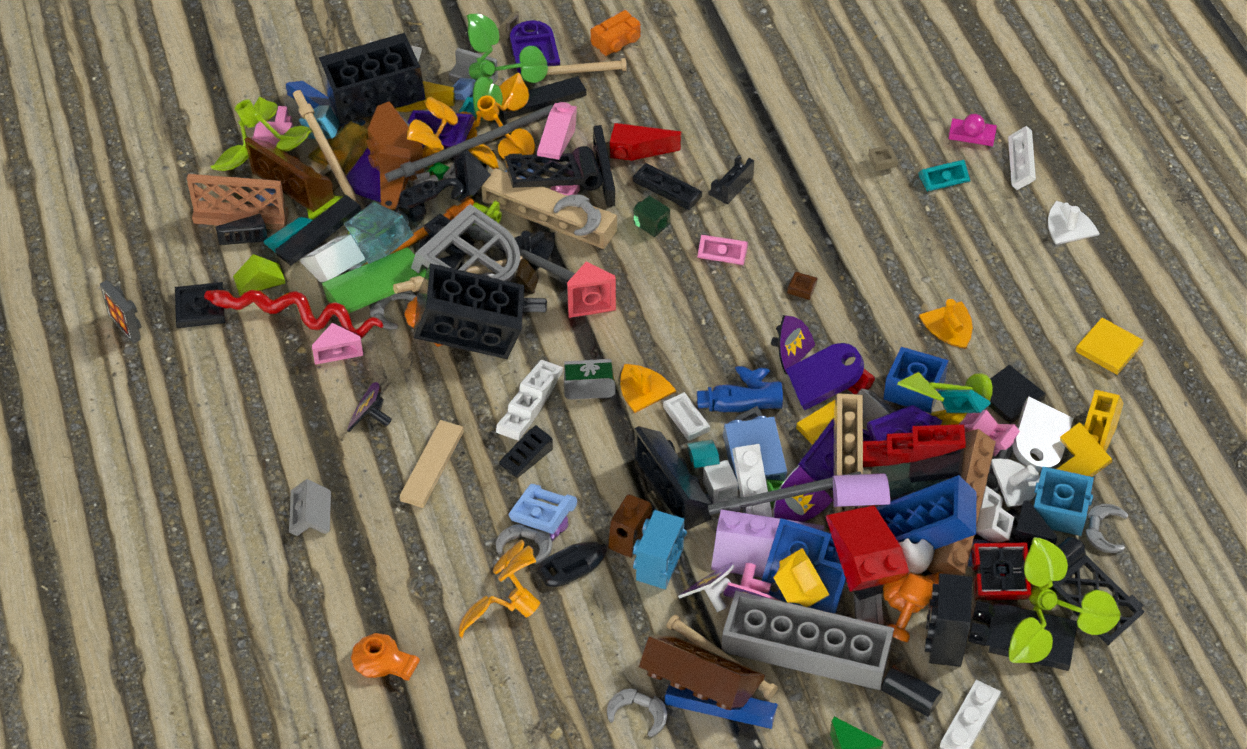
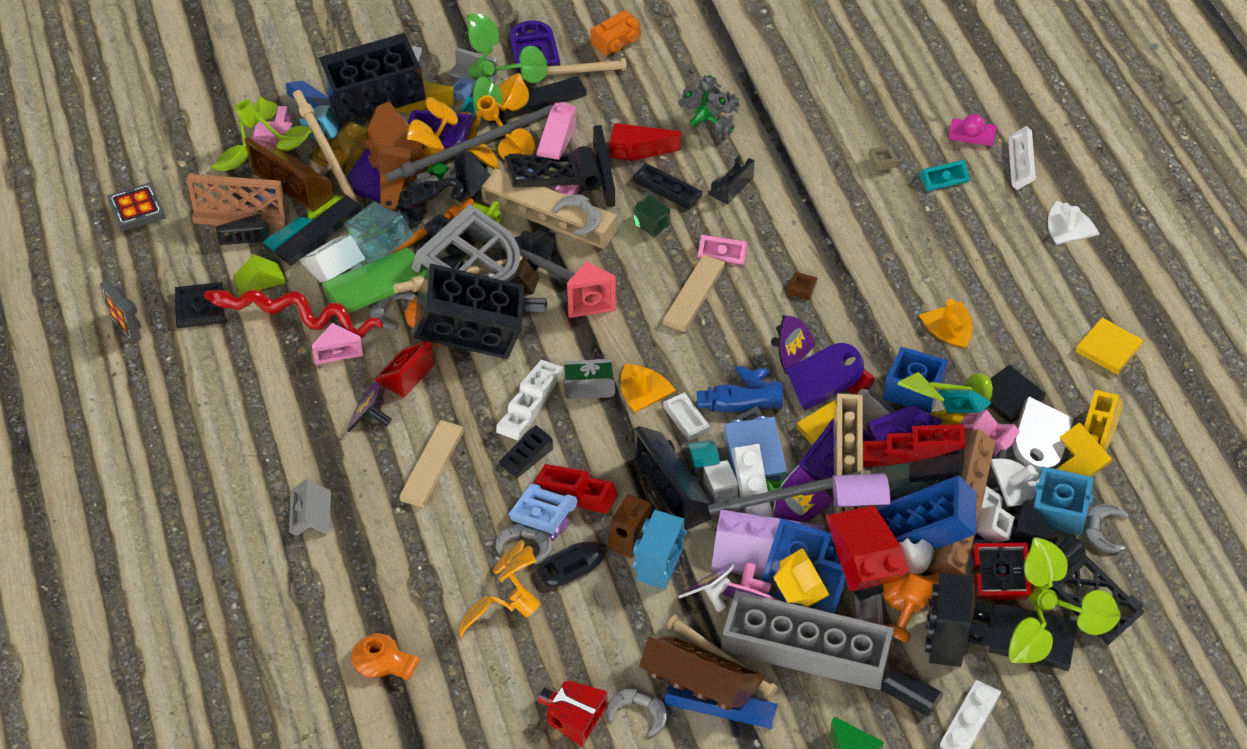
(136, 206): none -> tile
(407, 368): none -> red slope
(574, 709): none -> red torso
(590, 492): none -> red slope
(694, 293): none -> tan tile
(711, 102): none -> dark grey plant

